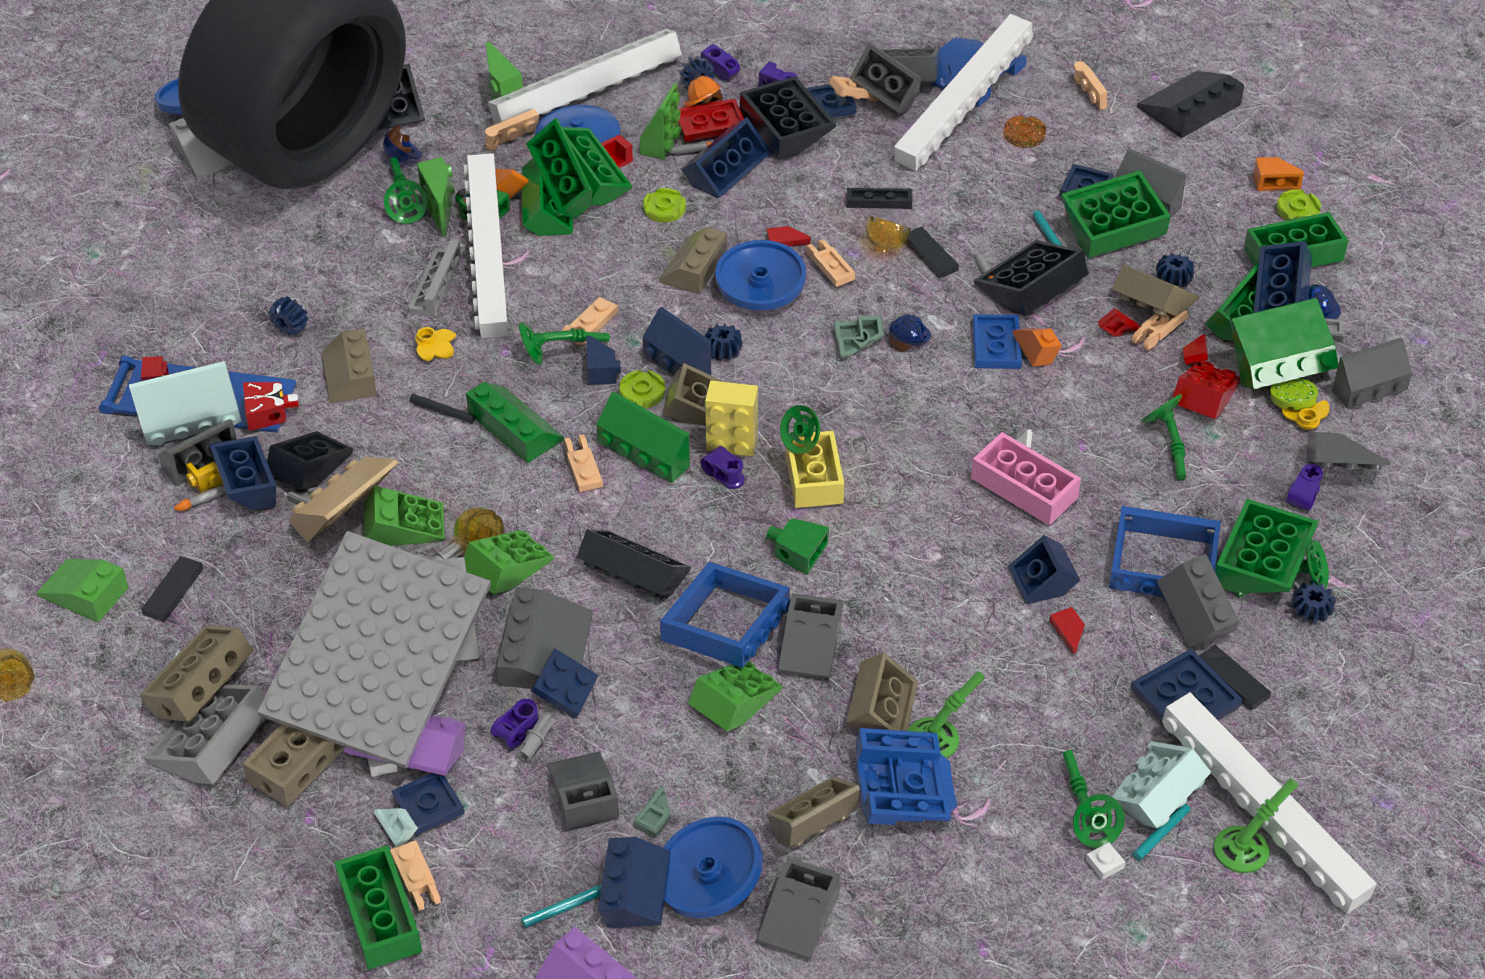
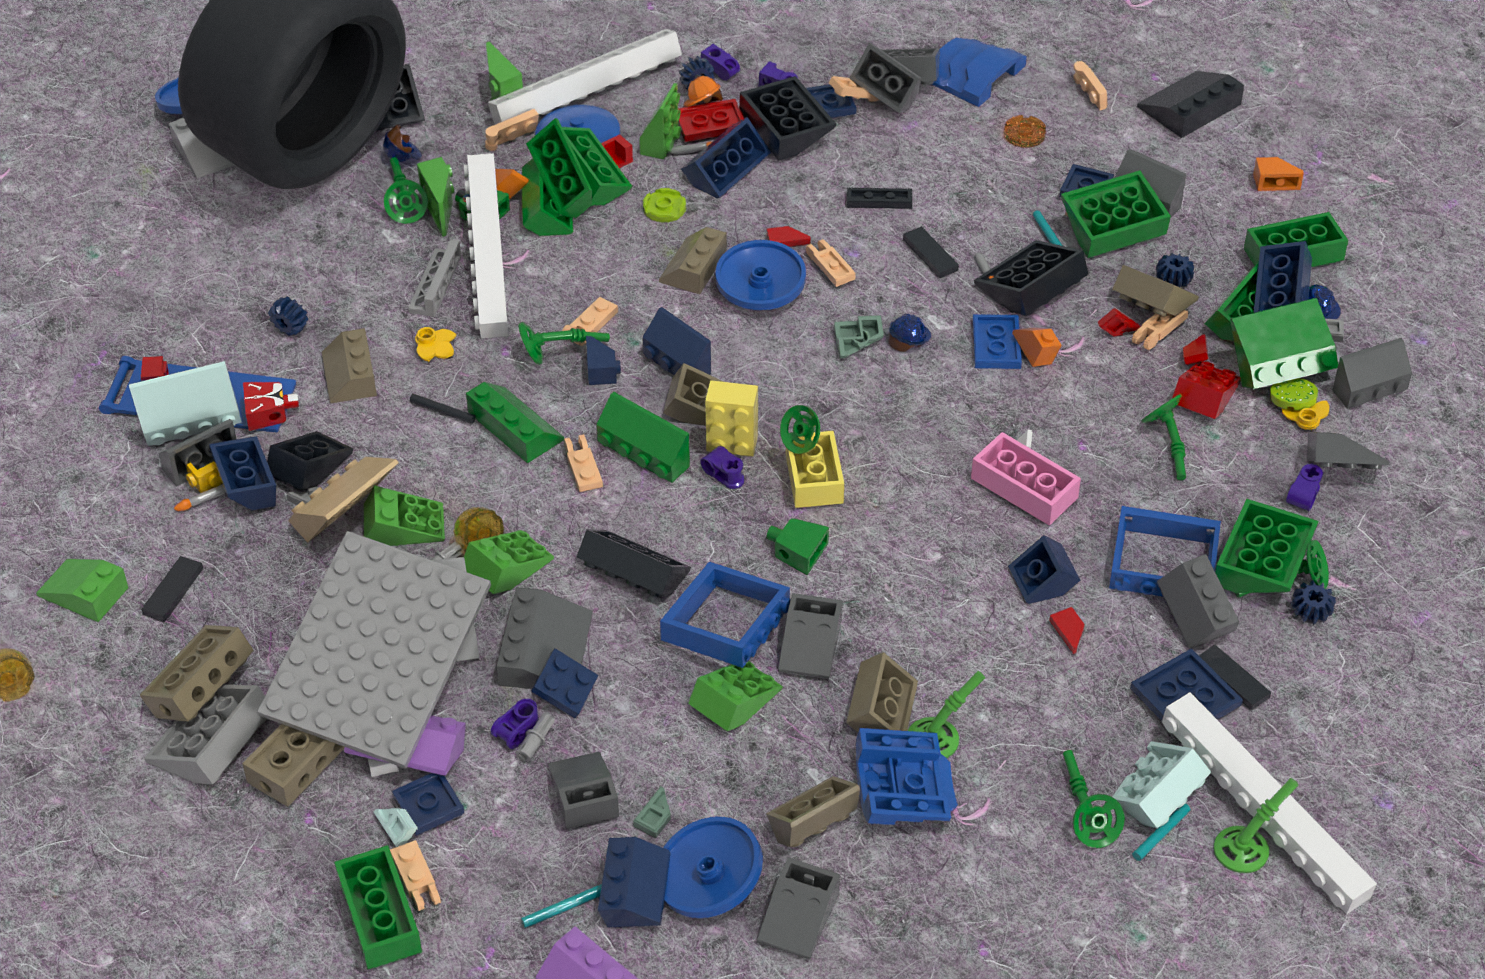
(643, 388): lime tile -> none
(724, 341): dark blue gear -> none
(886, 234): clear yellow cylinder -> none
(963, 92): white brick -> none
(1105, 861): white plate -> none
(1297, 204): lime tile -> none

